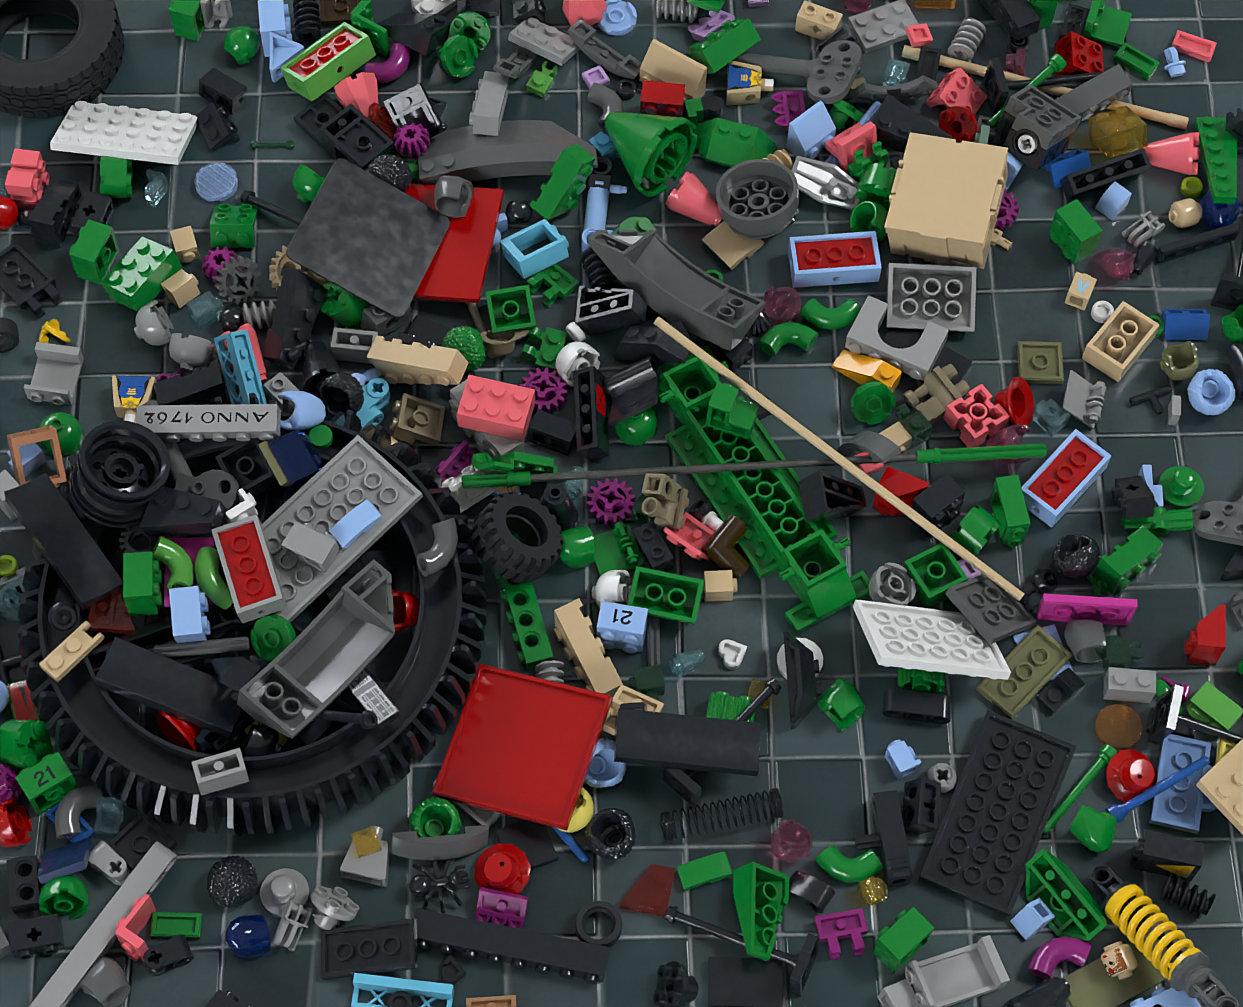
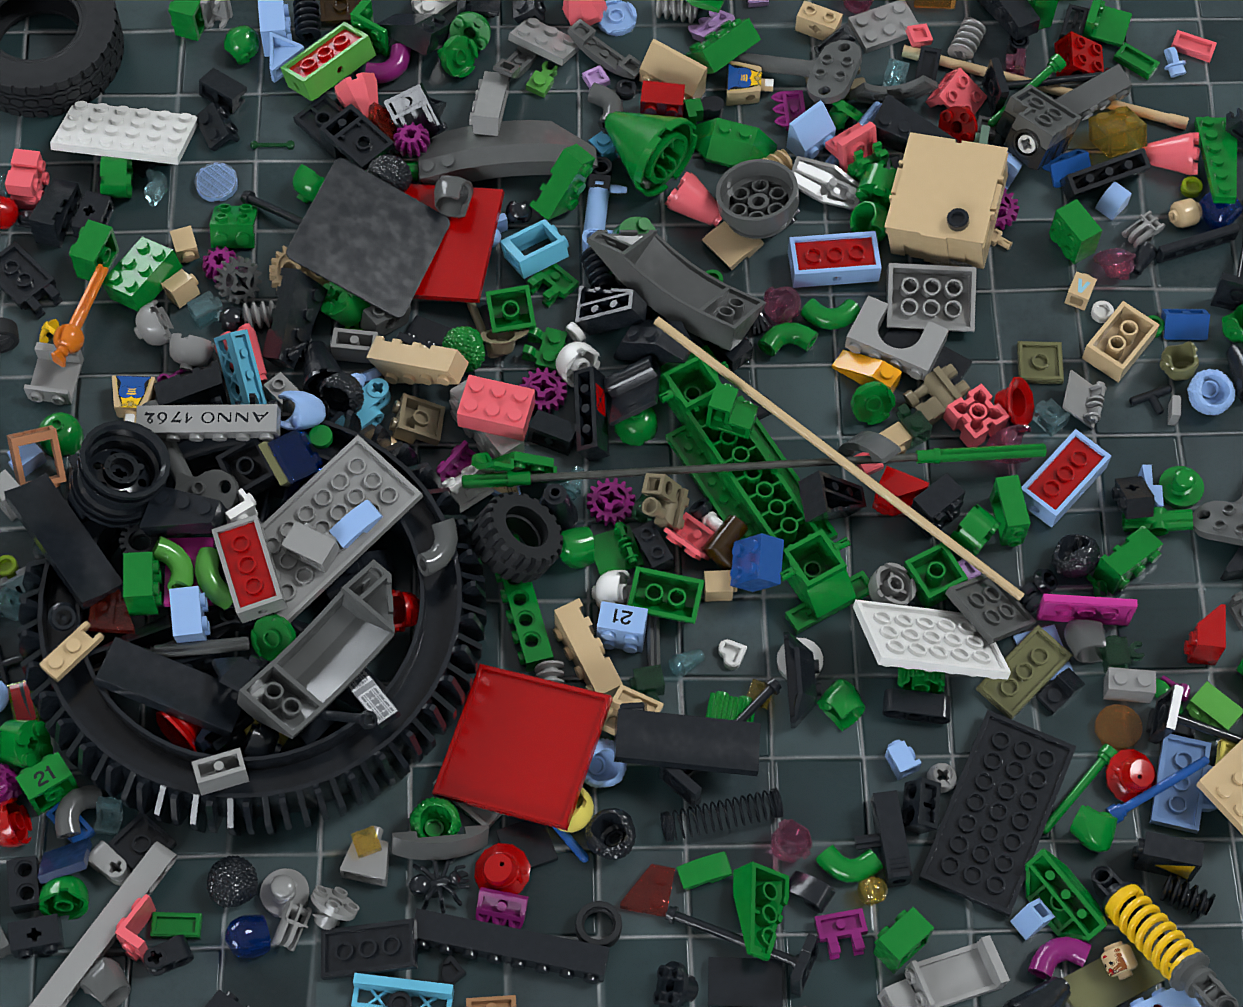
(69, 337): none -> orange piece
(757, 562): none -> blue brick
(958, 219): none -> black tile

